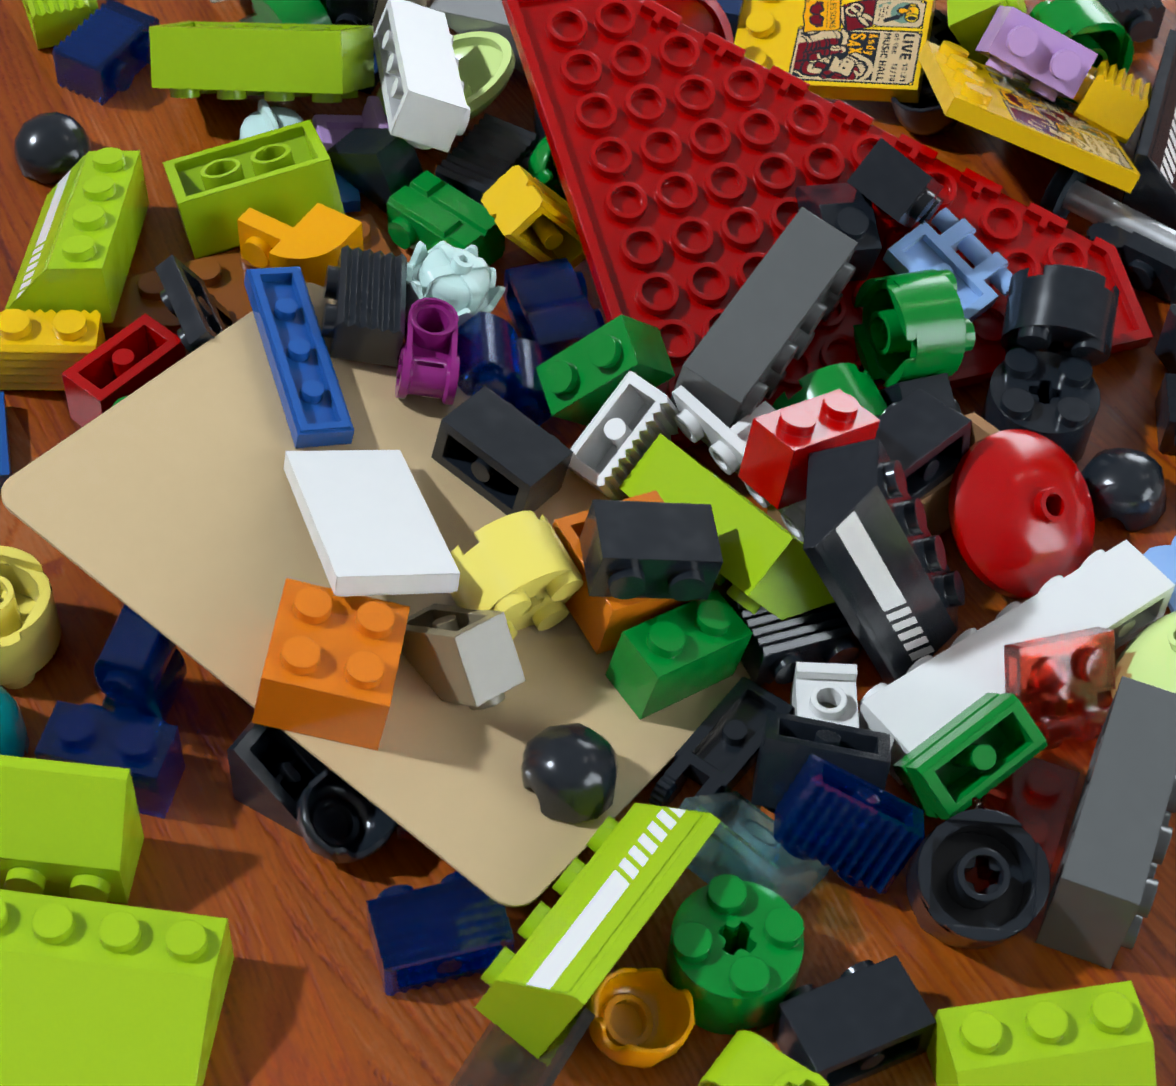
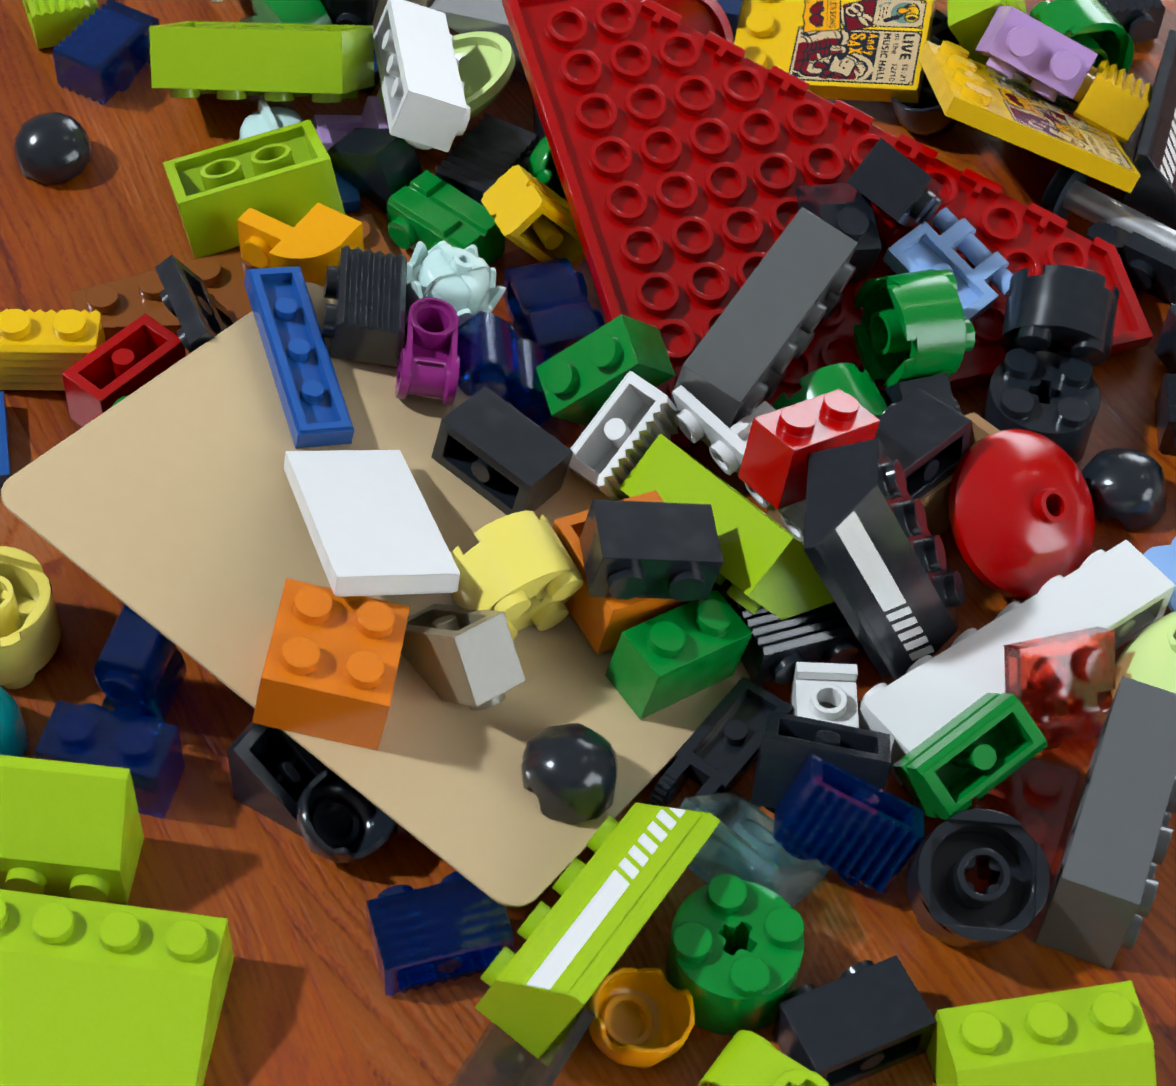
(85, 237): lime slope -> none

